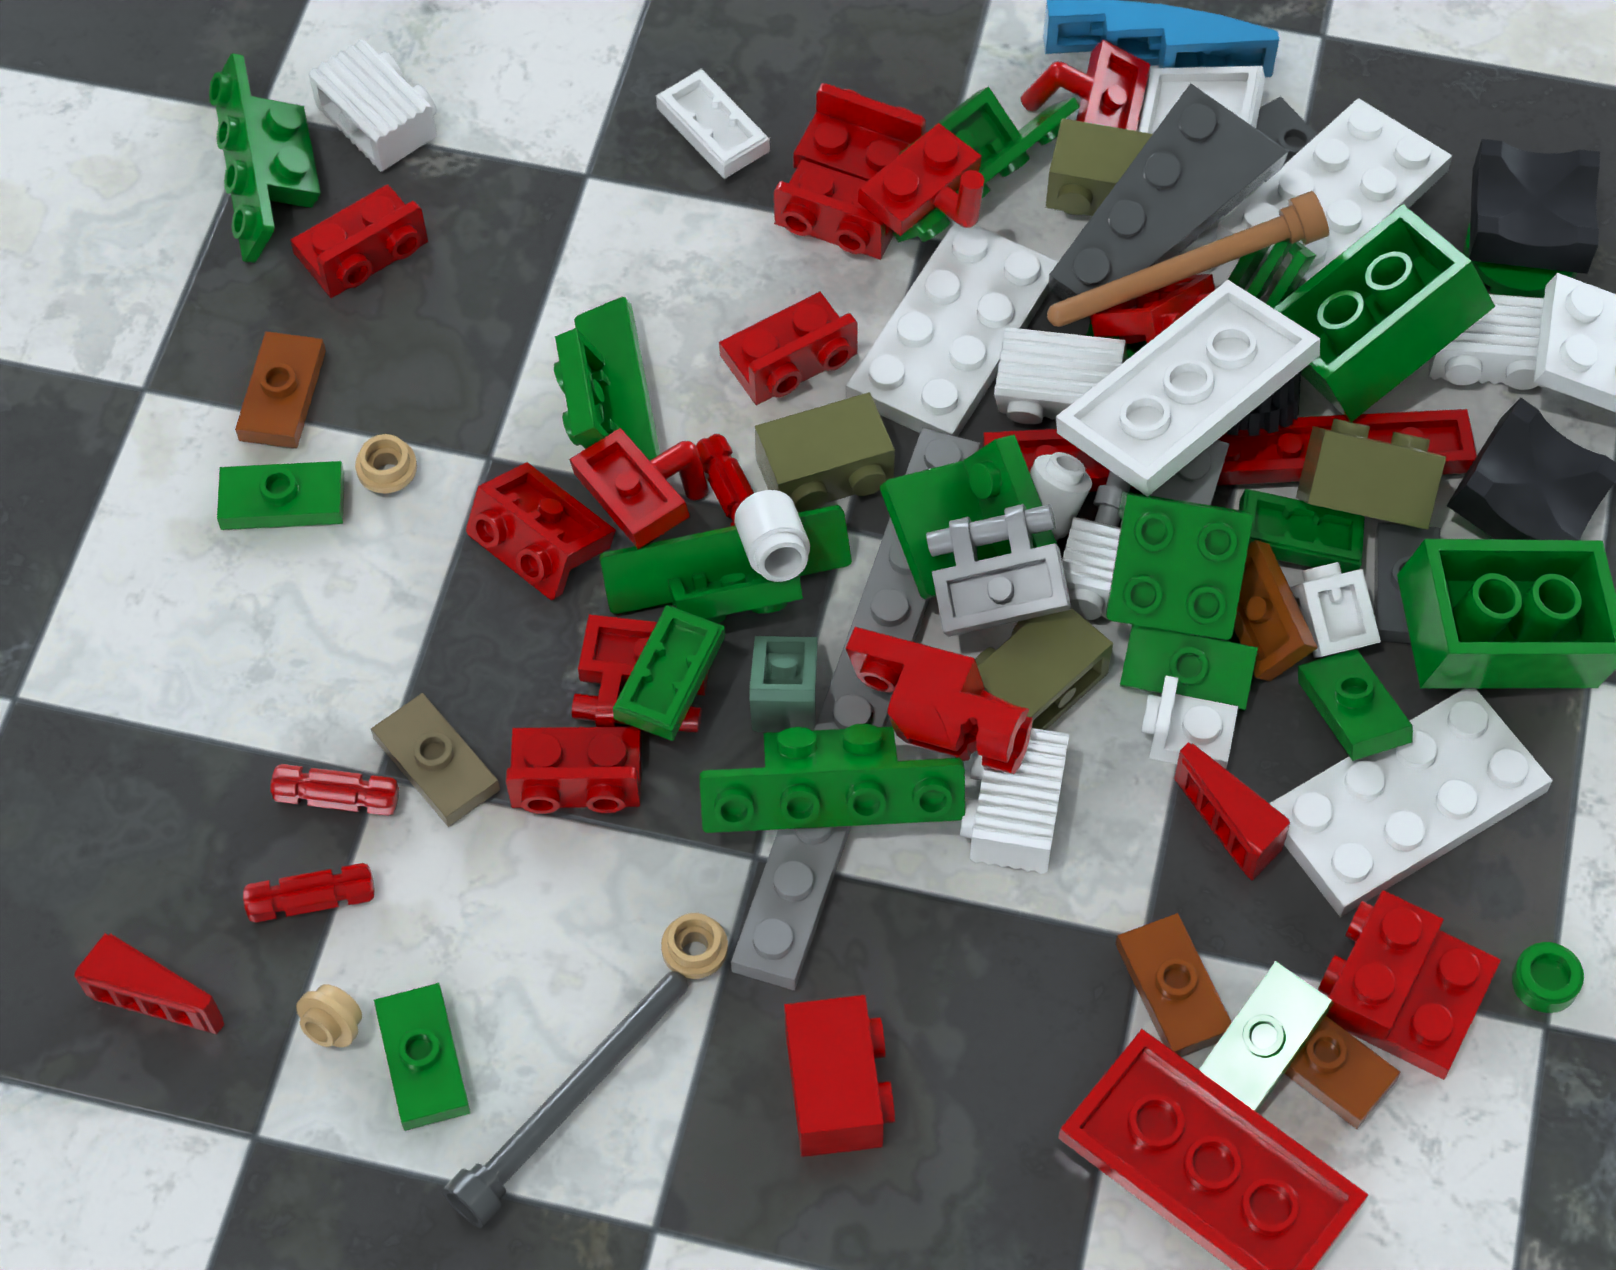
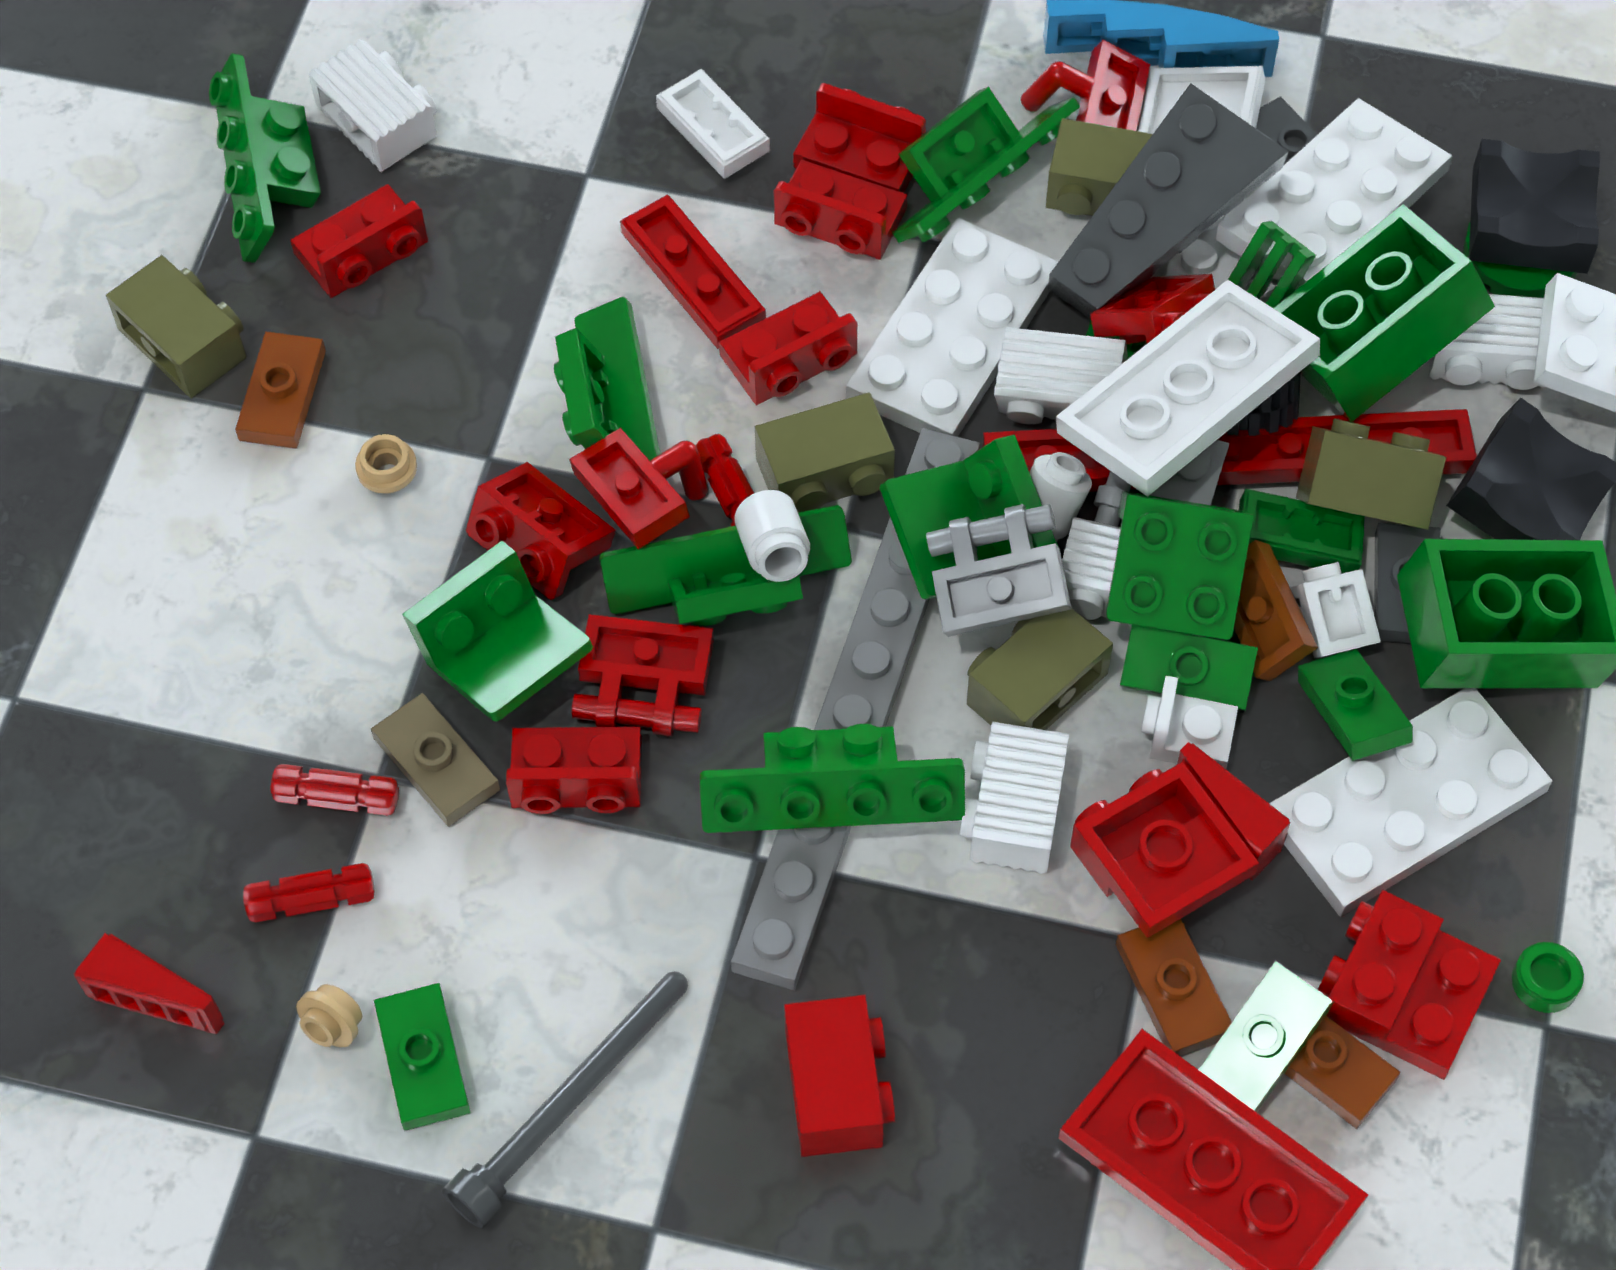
(178, 325): none -> olive brick
(280, 495): green plate -> none
(494, 634): none -> green bracket
(669, 672): green plate -> none
(692, 270): none -> red tile
(694, 928): tan plate -> none
(783, 683): sand green slope -> none
(927, 179): red plate -> none
(941, 700): red plate -> none
(1161, 848): none -> red plate
(1299, 221): medium nougat piece -> none

